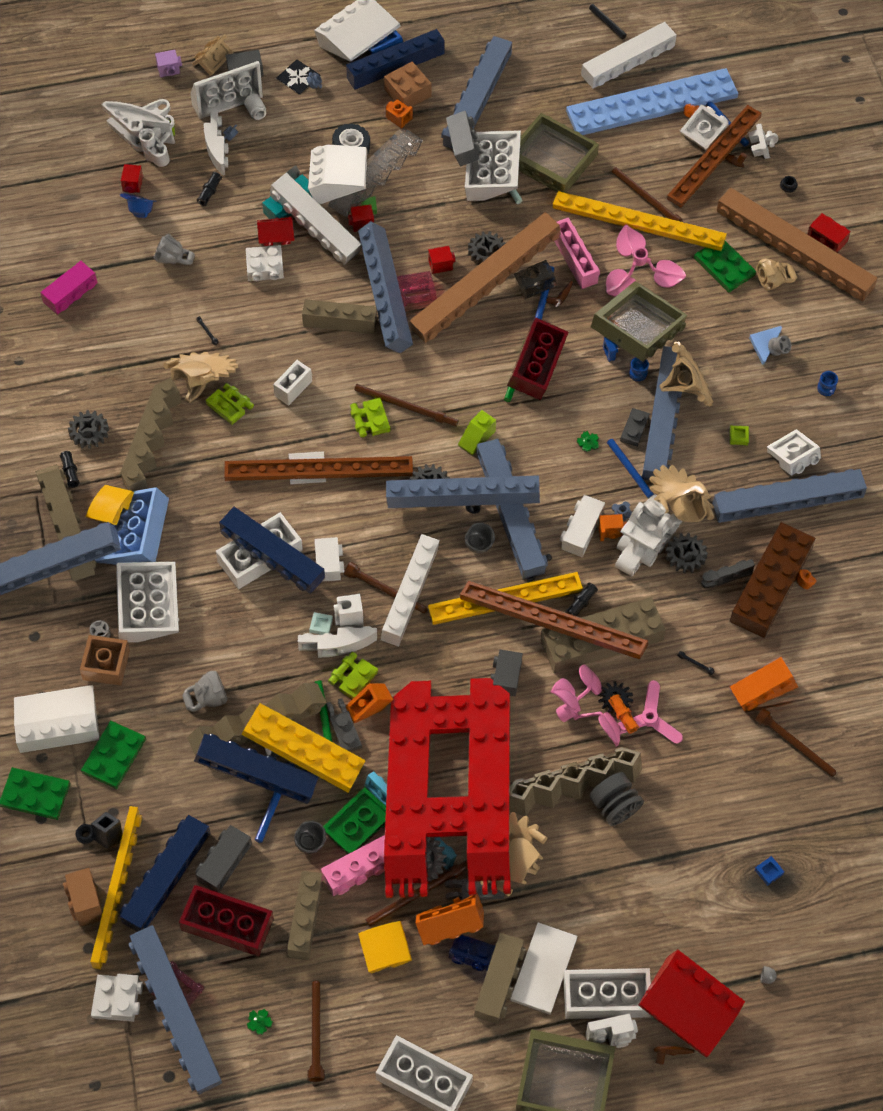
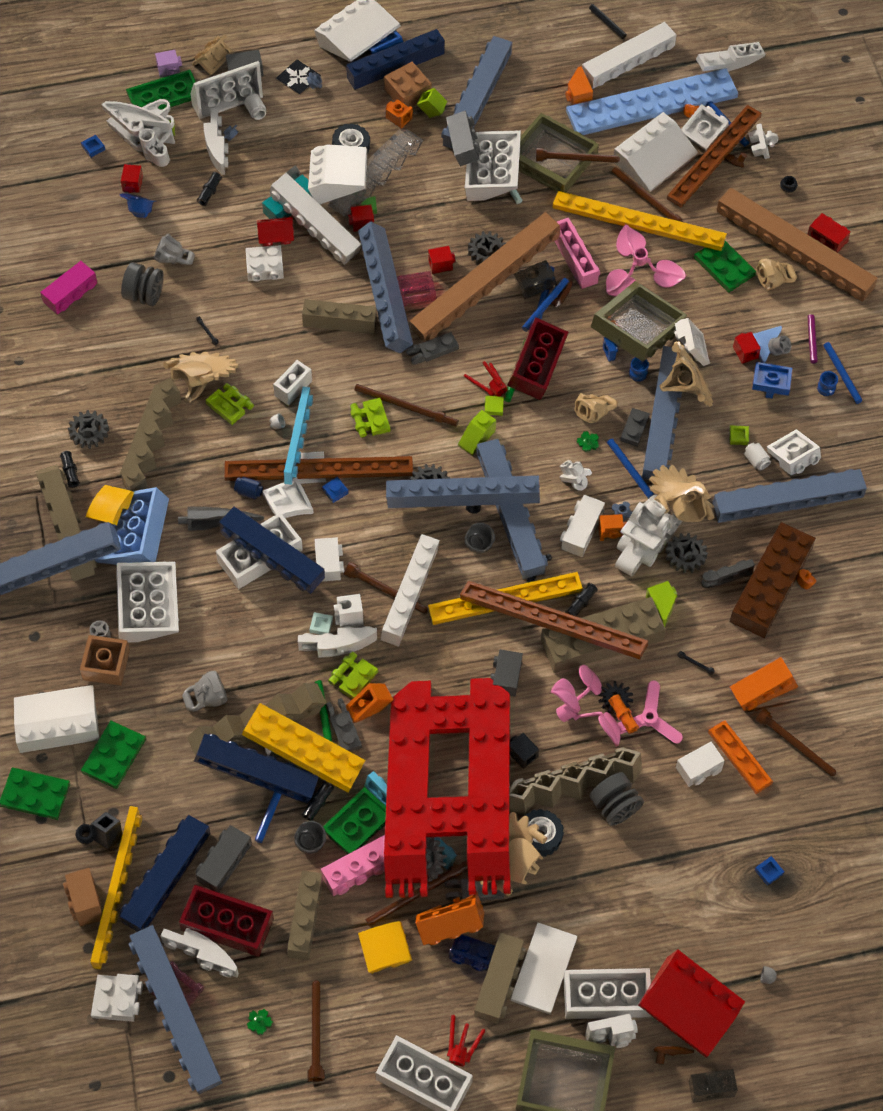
(93, 146): none -> blue plate
(142, 284): none -> dark grey wheel
(173, 88): none -> green tile
(208, 517): none -> dark grey piece
(208, 953): none -> white slope
(248, 487): none -> dark blue brick
(277, 421): none -> white hinge
(288, 499): none -> white plate
(297, 440): none -> medium azure plate
(317, 801): none -> black pin
(335, 489): none -> blue plate
(432, 103): none -> lime brick
(433, 348): none -> dark grey hinge
(459, 1055): none -> red plant
(494, 405): none -> lime tile
(497, 386): none -> red plant
(523, 750): none -> black brick
(542, 155): none -> reddish brown piece
(545, 304): none -> blue bar
(550, 826): none -> black wheel
(575, 474): none -> white hips
(579, 88): none -> orange slope
(593, 408): none -> tan piece
(655, 152): none -> white slope
(664, 599): none -> lime slope
(692, 340): none -> white plate
(700, 764): none -> white brick
(712, 1085): none -> clear smoke brick
(734, 58): none -> white slope
(740, 757): none -> orange tile
(746, 347): none -> red brick
(757, 456): none -> white brick
(772, 379): none -> blue hinge
(812, 339): none -> magenta bar
(842, 372): none -> blue bar

